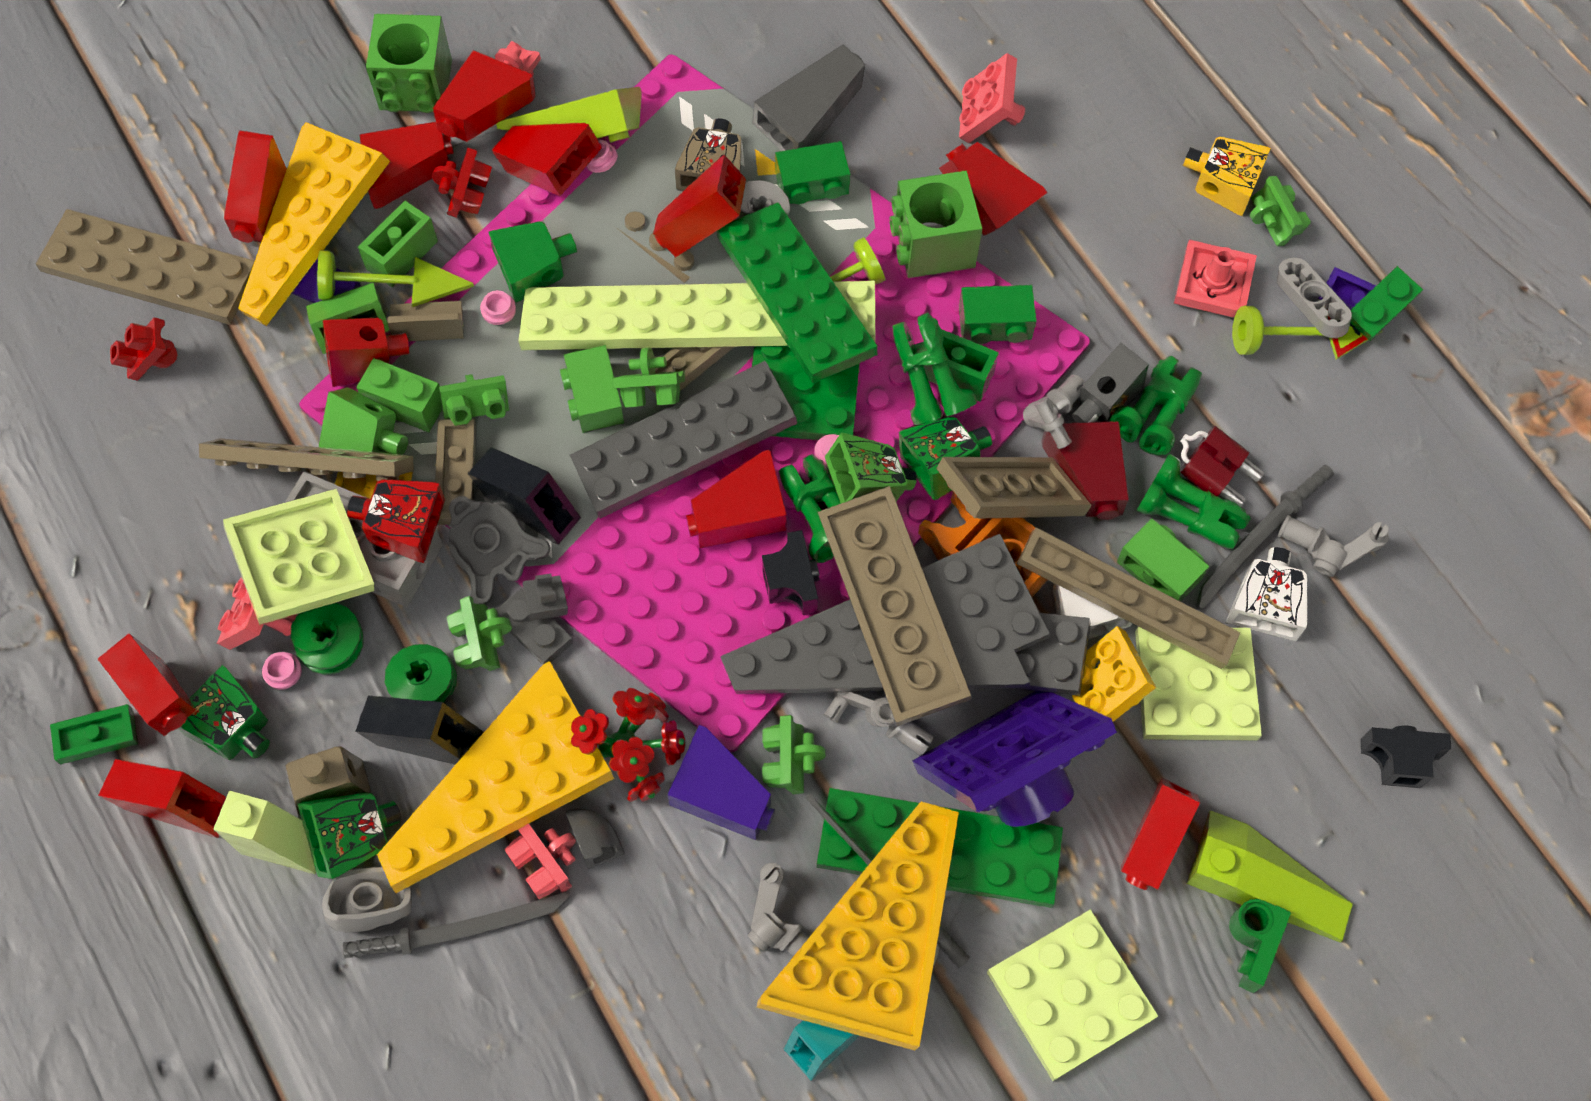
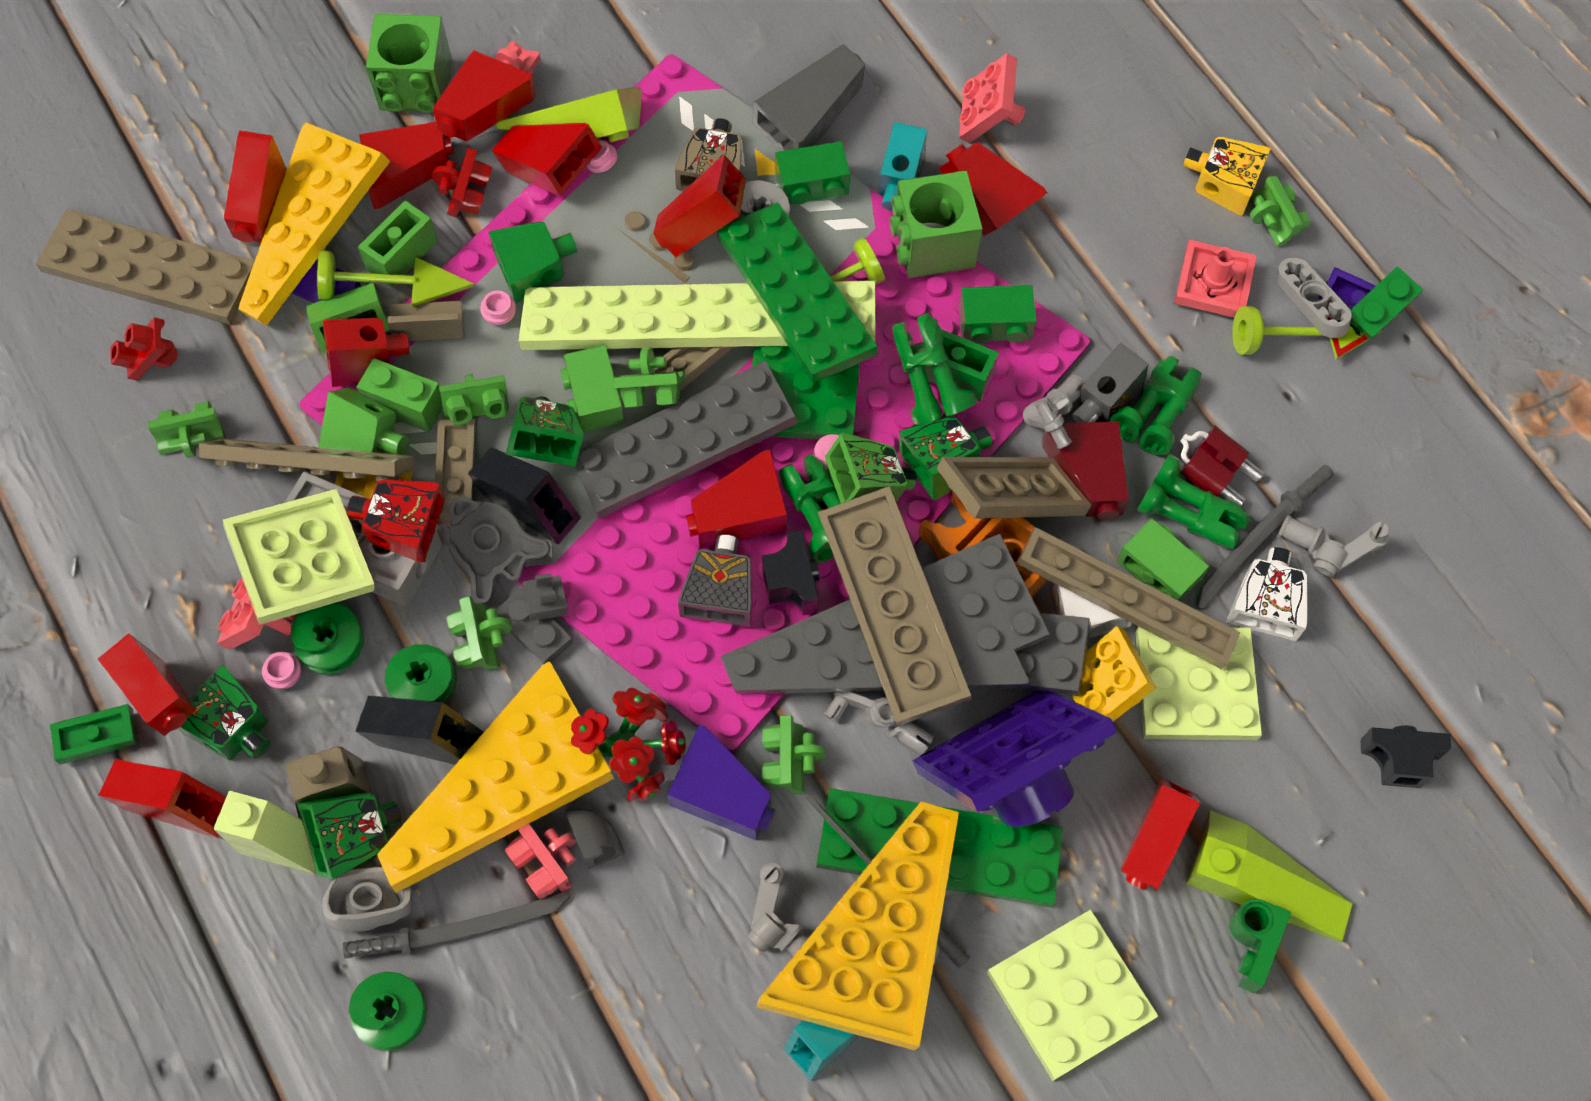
(186, 430): none -> bright green hips
(396, 992): none -> green piece
(545, 432): none -> green torso
(718, 585): none -> torso
(902, 159): none -> teal torso

